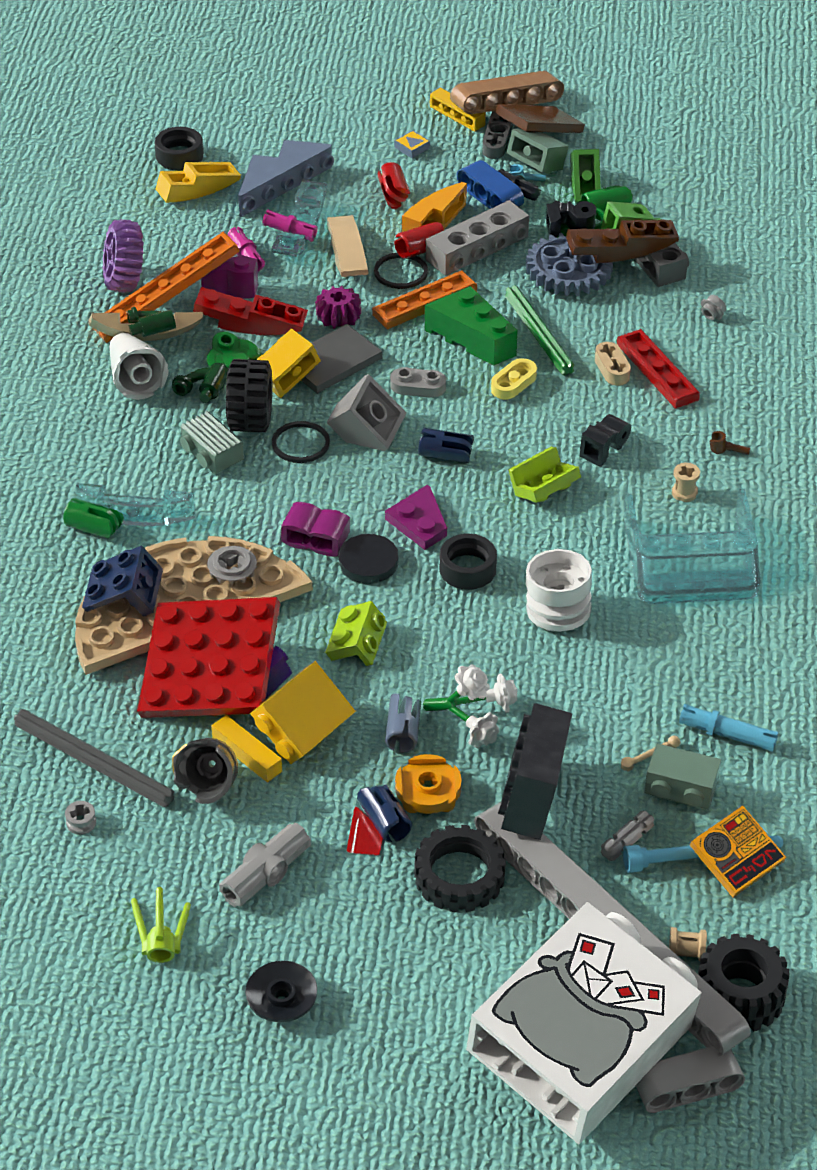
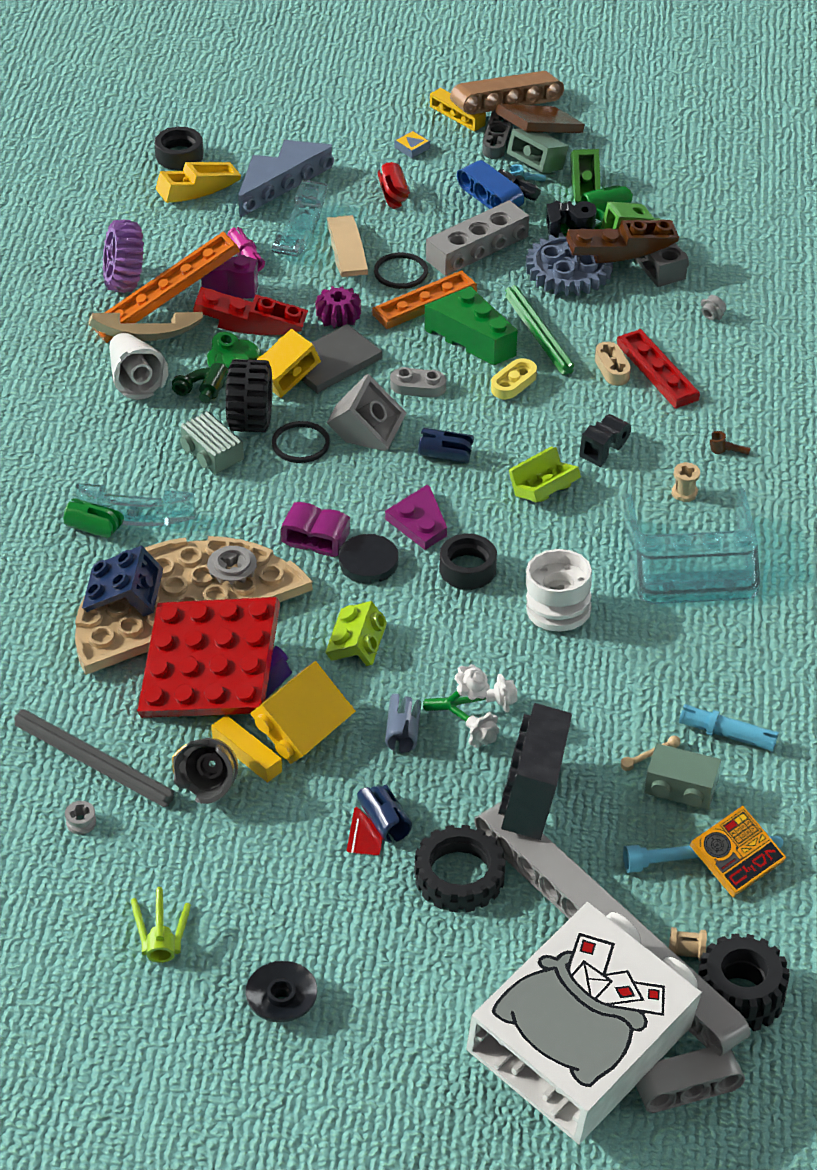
(150, 321): dark green plant -> none
(265, 864): light grey piece -> none
(289, 224): dark pink pin -> none
(414, 240): red arm -> none
(428, 799): light orange plate -> none
(437, 207): light orange slope -> none
(627, 835): light grey axle -> none

